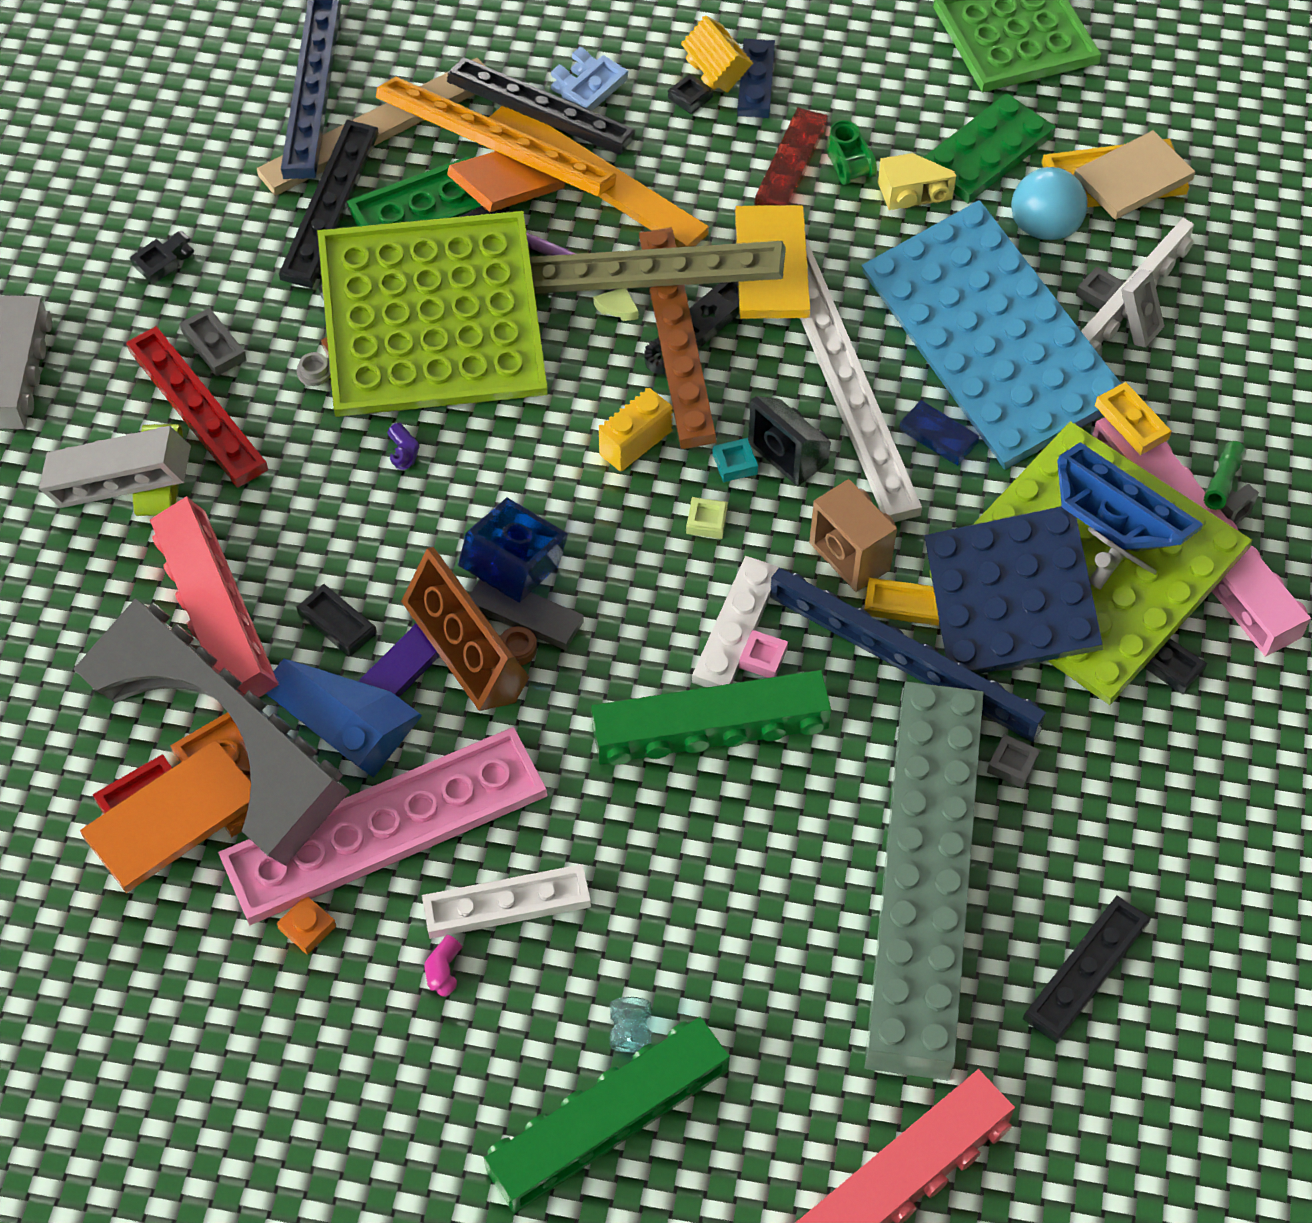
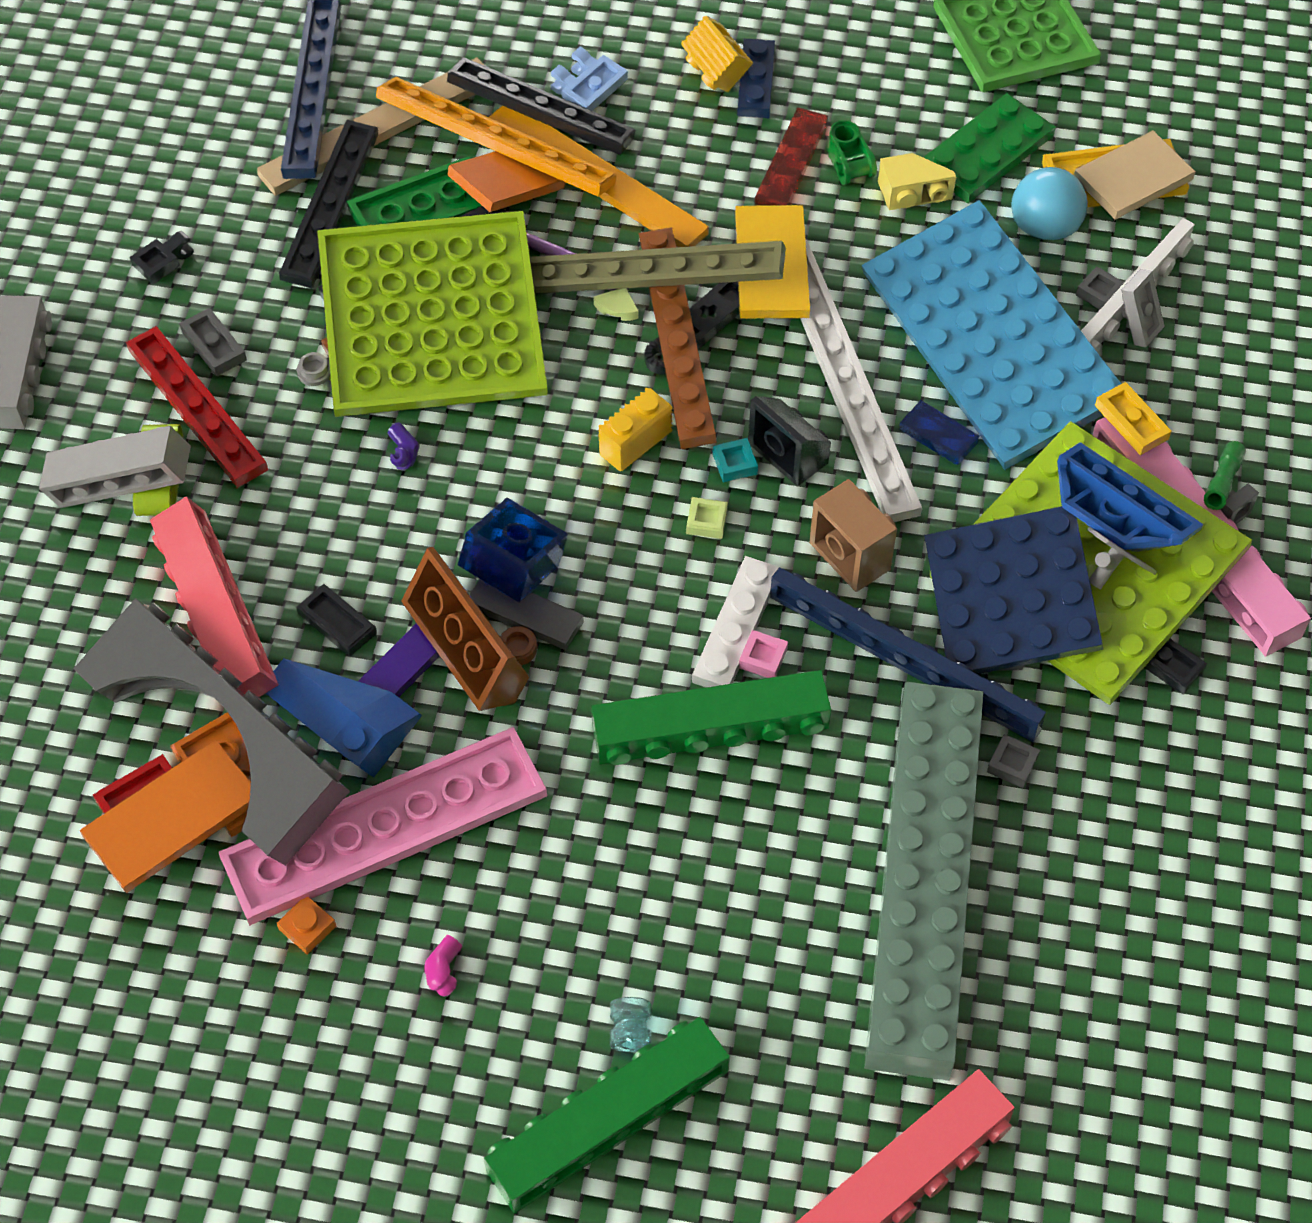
(506, 901): white plate -> none
(690, 93): black tile -> none
(901, 601): yellow tile -> none
(1086, 969): black tile -> none

